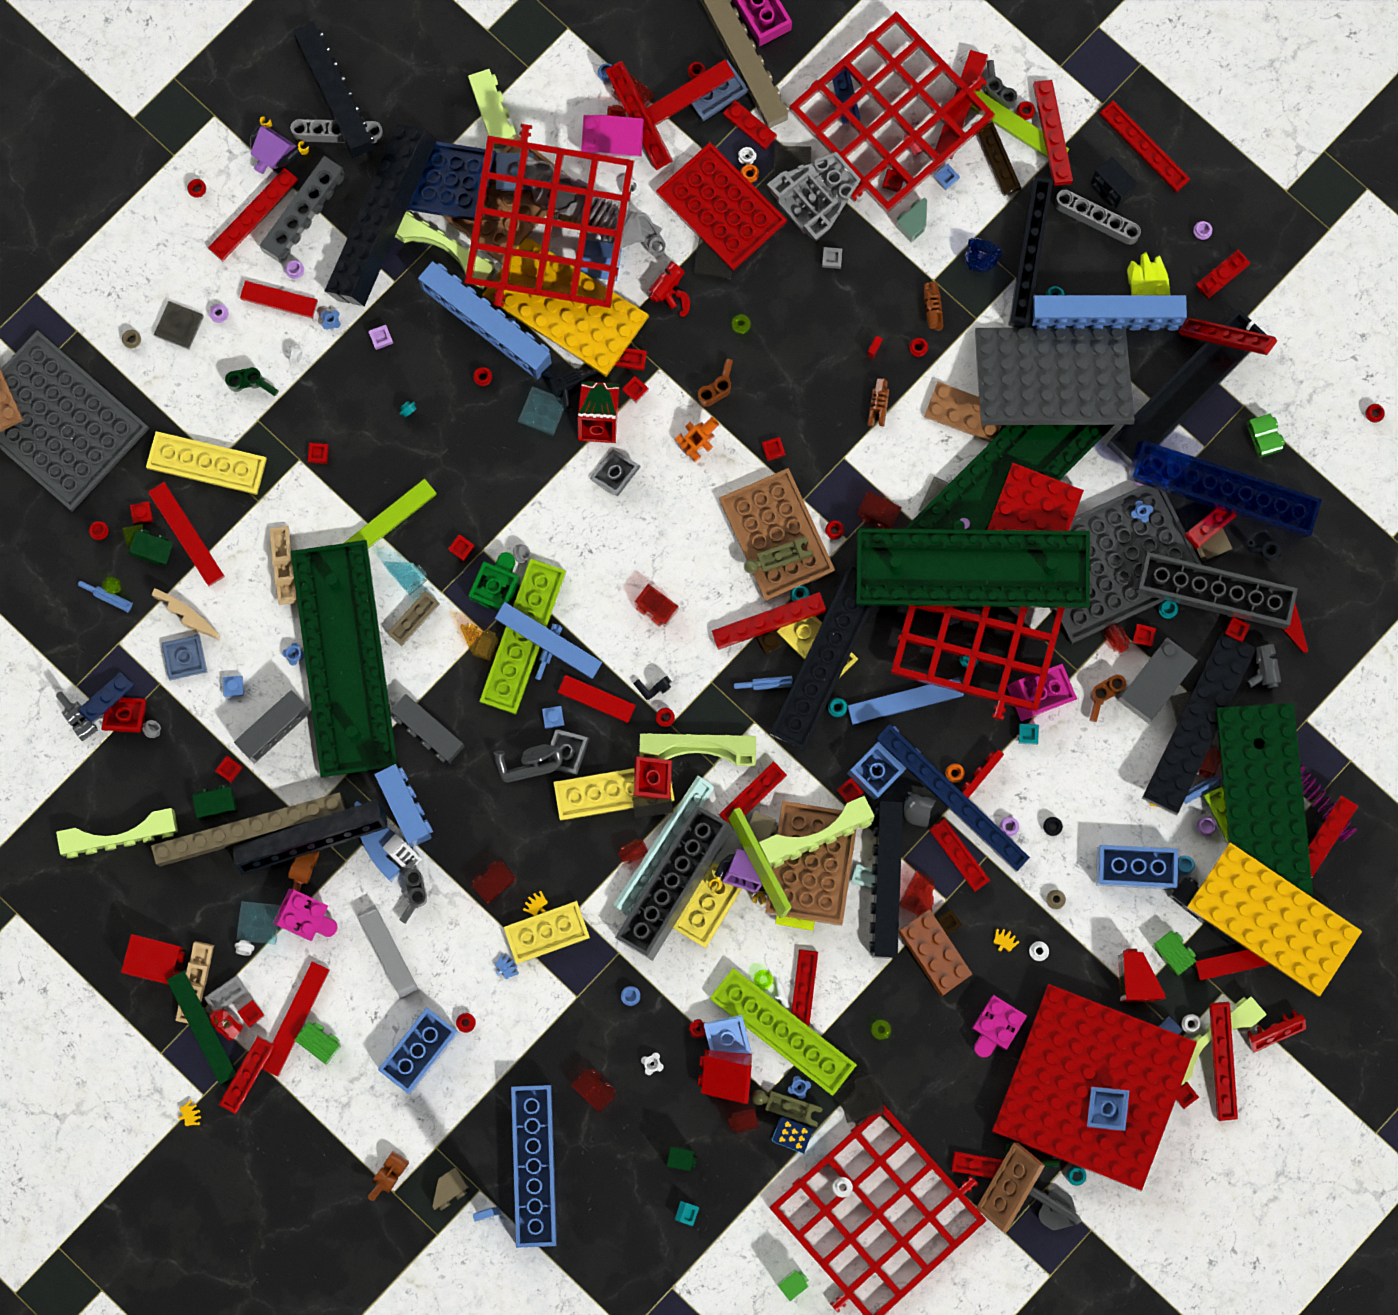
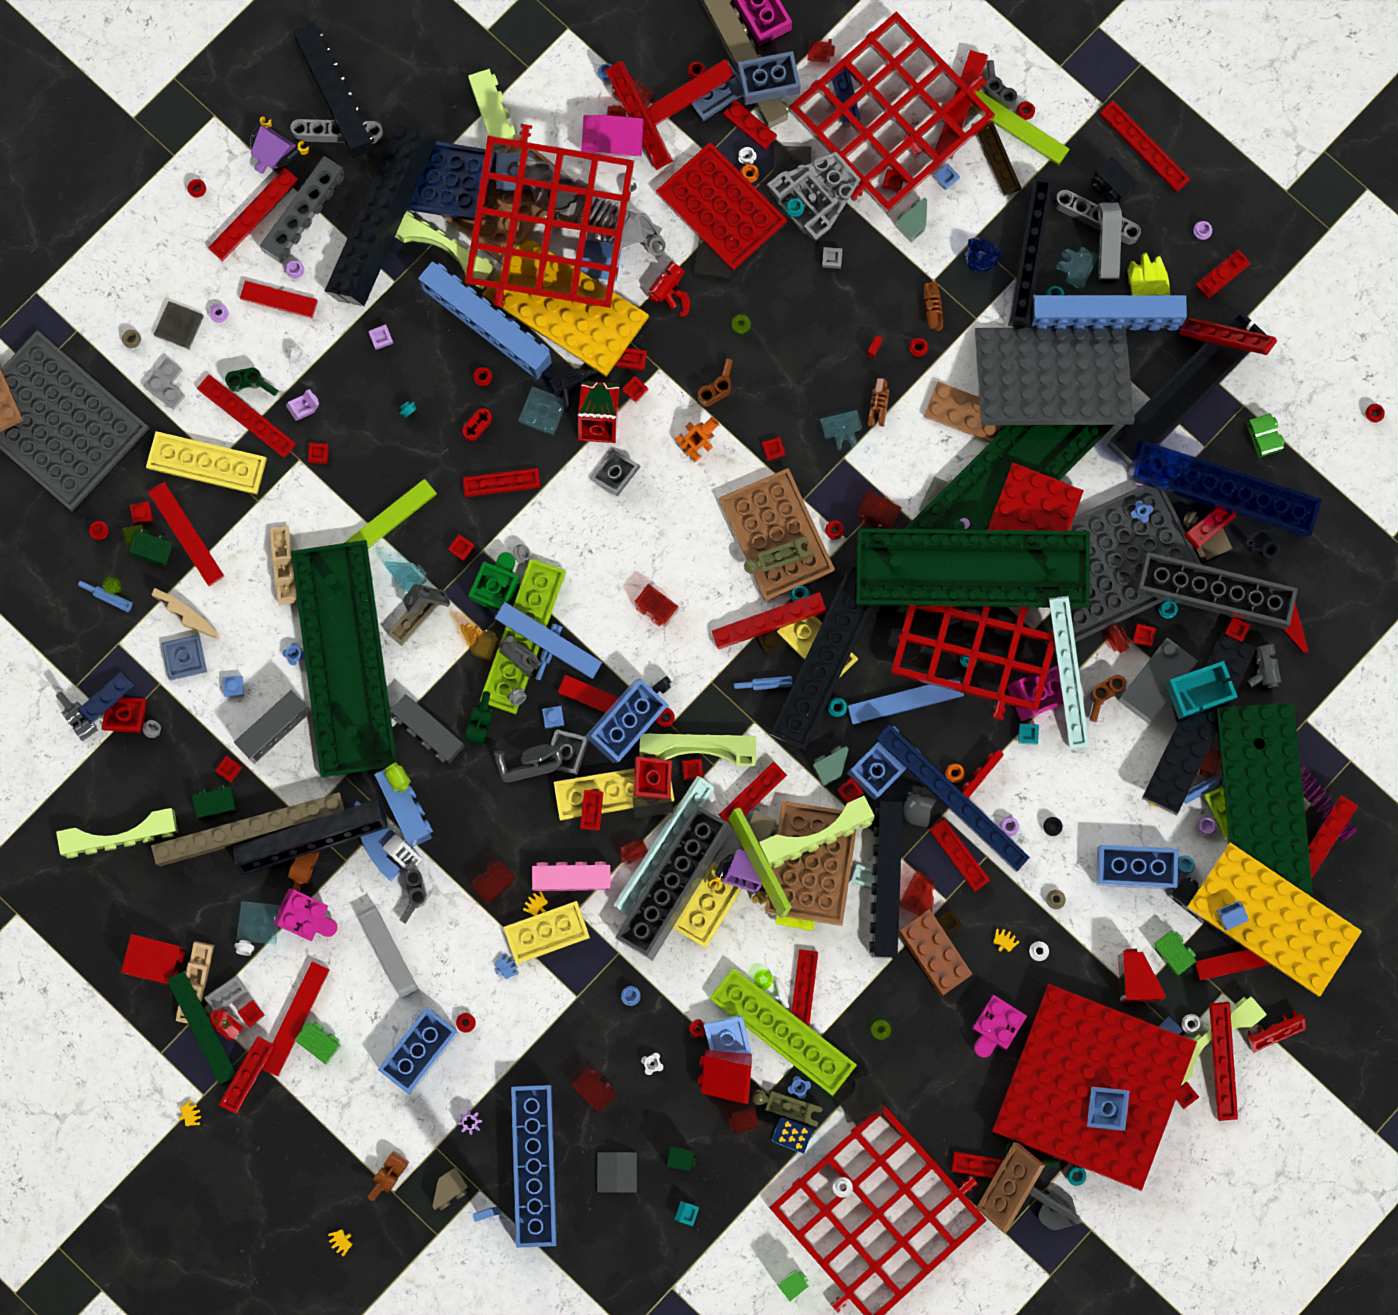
(161, 384): none -> light grey plate
(246, 416): none -> red tile
(303, 405): none -> lavender bracket
(335, 323): medium blue plate -> none
(341, 1241): none -> yellow piece
(397, 778): none -> lime brick
(419, 594): none -> dark grey bracket
(474, 421): none -> red beam
(474, 1126): none -> lavender gear
(481, 720): none -> dark green beam
(501, 482): none -> red tile
(517, 696): none -> light grey plate
(518, 654): none -> dark grey piece
(571, 877): none -> bright pink brick
(592, 810): none -> red plate
(617, 1172): none -> dark grey slope
(626, 720): none -> medium blue brick
(692, 769): none -> red tile
(769, 78): none -> sand blue brick
(794, 207): none -> teal plate
(820, 51): none -> clear red bracket
(831, 767): none -> sand green slope
(842, 427): none -> clear light blue plate
(1052, 132): red plate -> none
(1069, 672): none -> light aqua plate
(1077, 266): none -> clear light blue plate
(1110, 240): none -> light grey beam
(1190, 520): none -> dark tan plate
(1201, 690): none -> teal piece
(1232, 915): none -> medium blue piece

